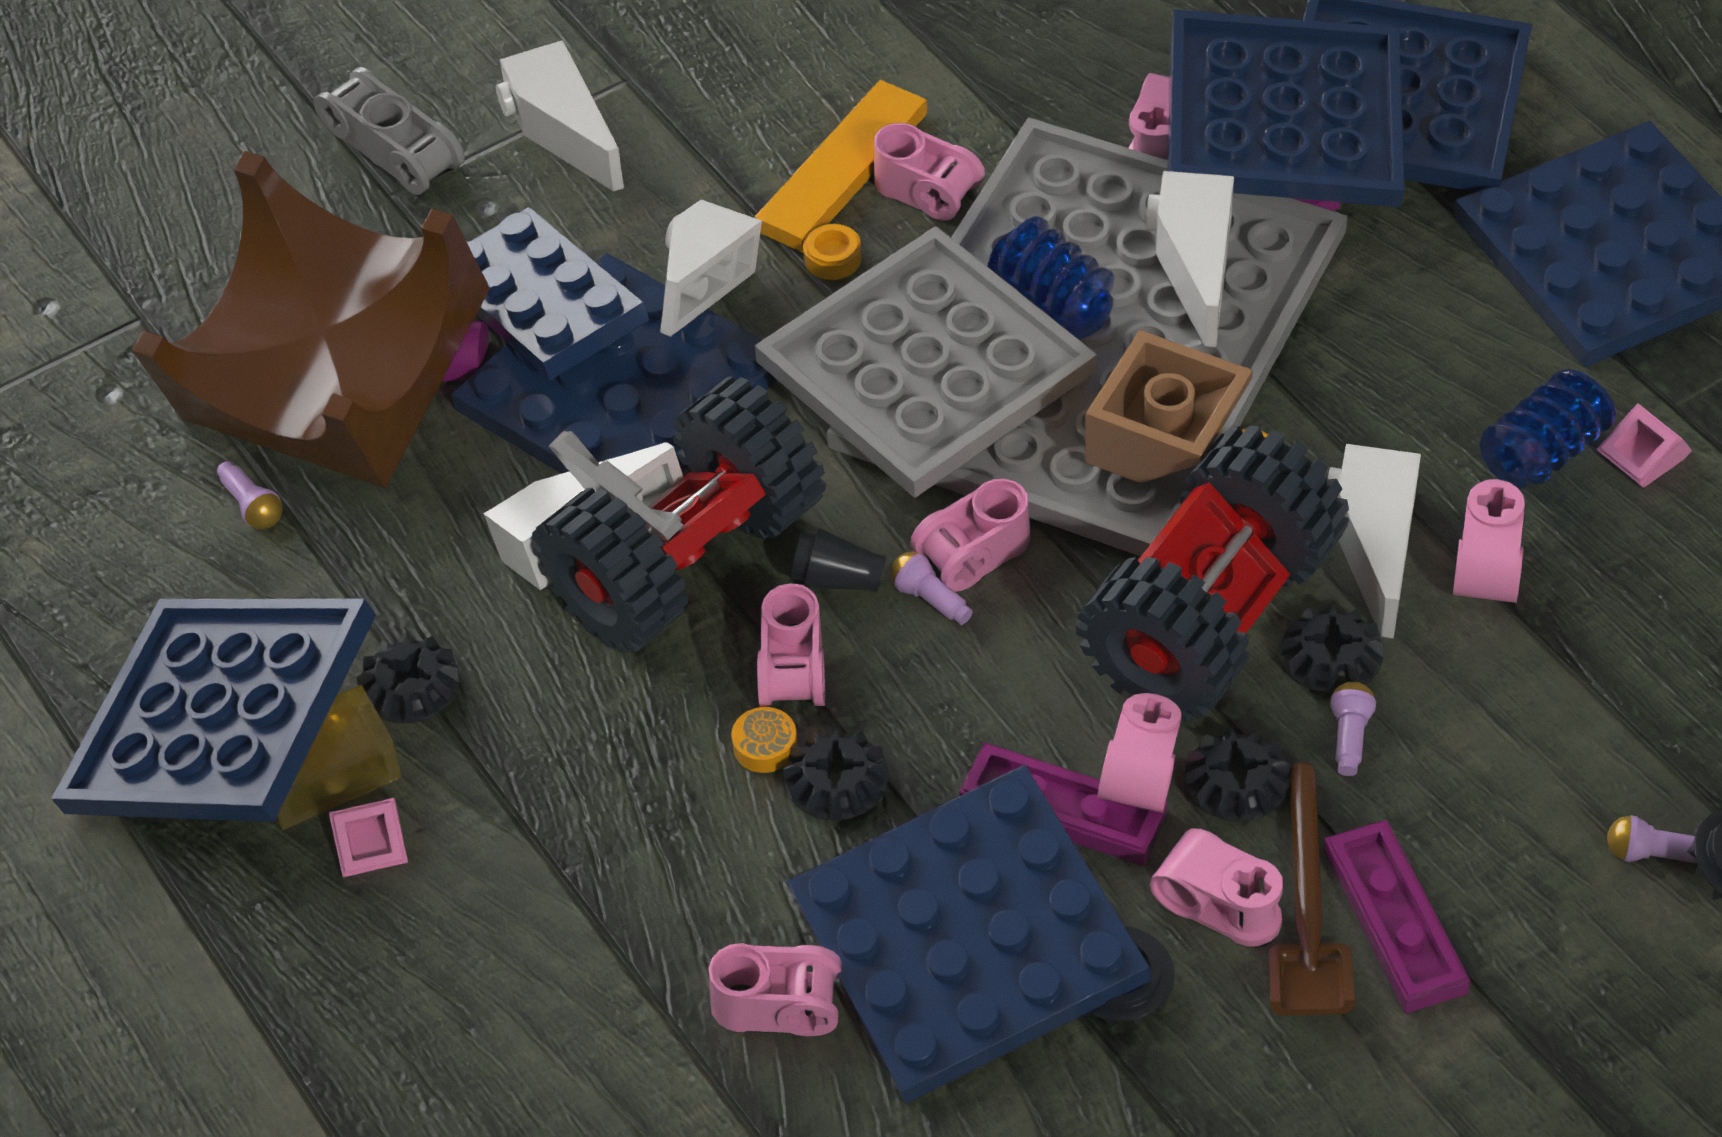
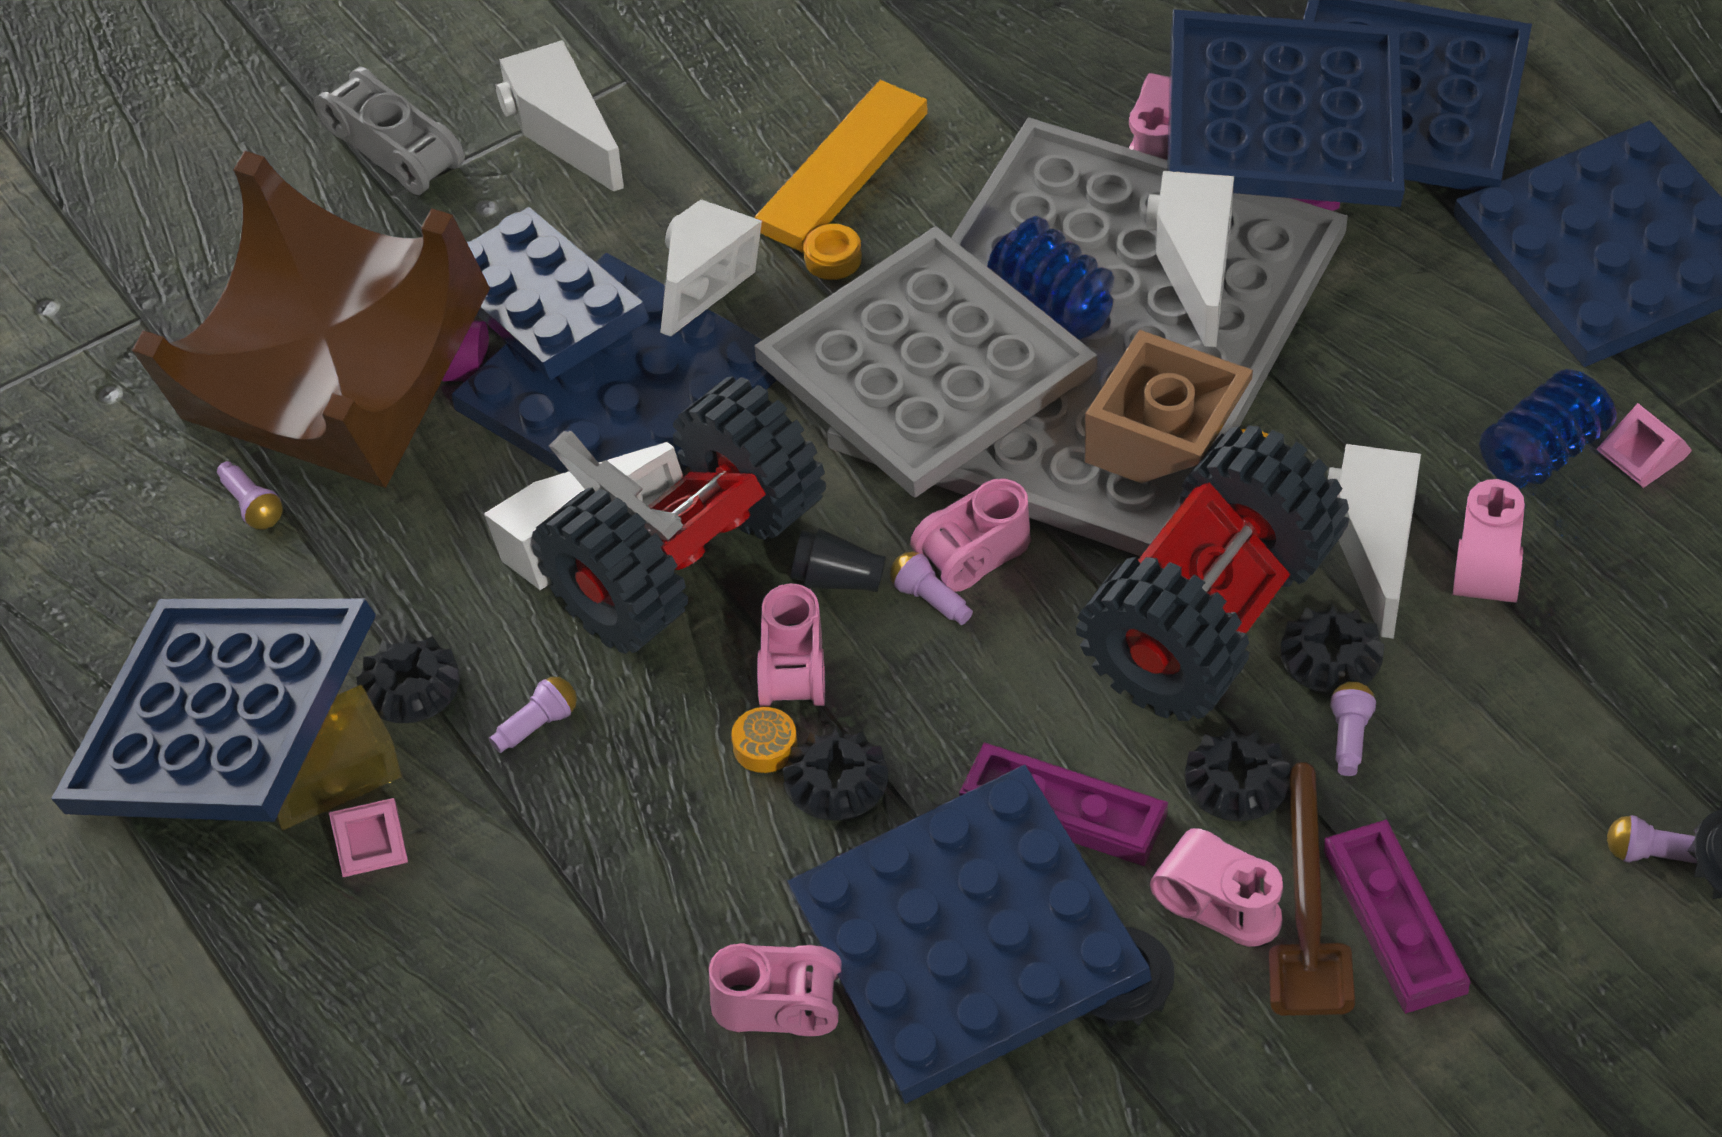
(551, 702): none -> lavender piece
(921, 171): bright pink piece -> none
(1141, 755): bright pink piece -> none

